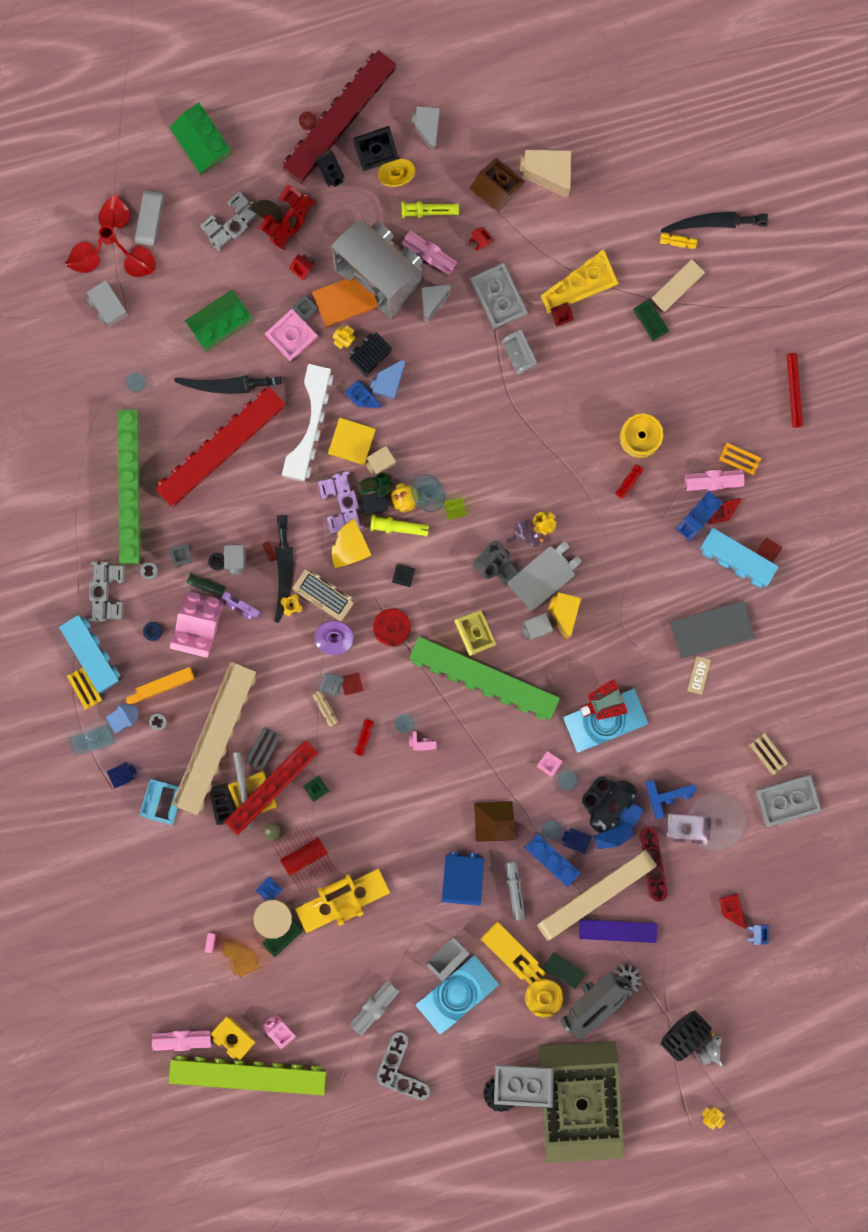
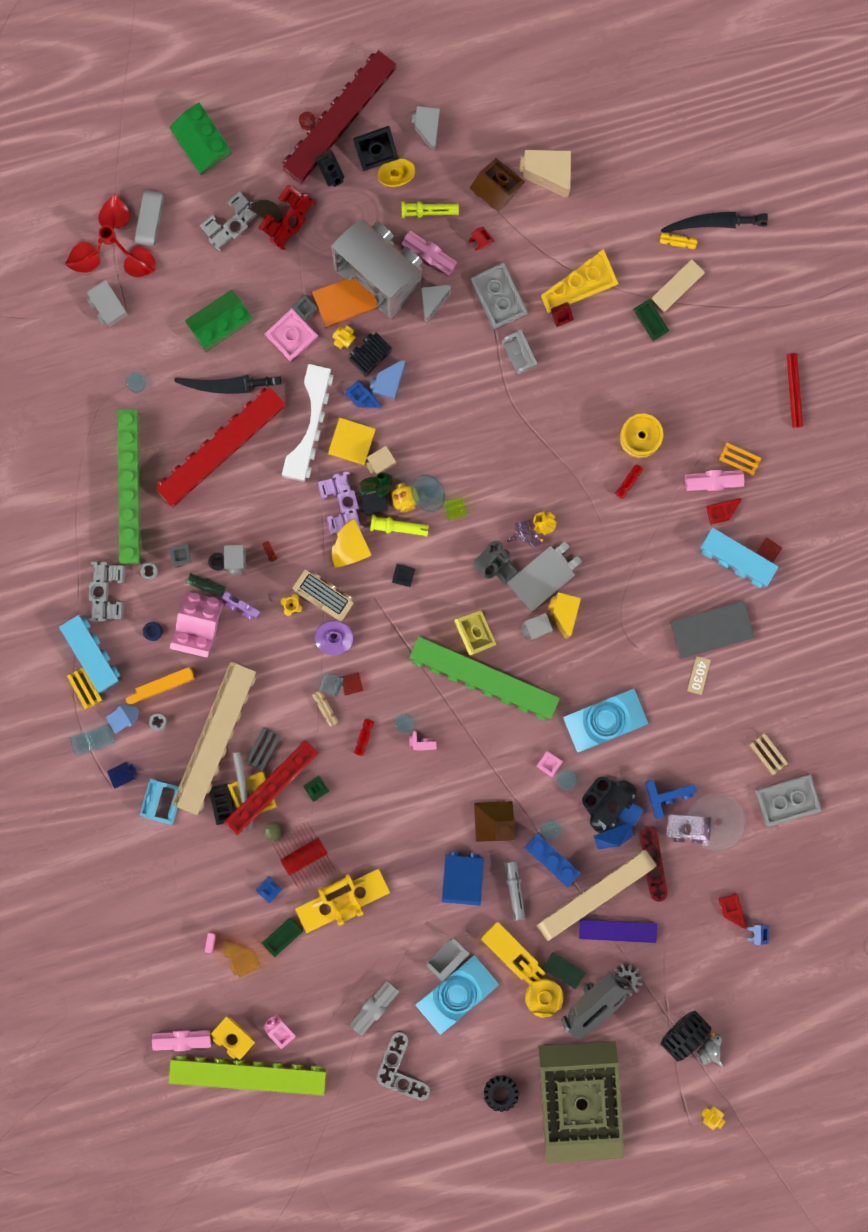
(272, 919): tan tile -> none
(285, 565): black sword -> none
(301, 266): red tile -> none
(391, 627): red tile -> none
(523, 1085): light grey tile -> none
(576, 840): clear blue bracket -> none
(605, 702): torso -> none
(699, 515): blue bracket -> none

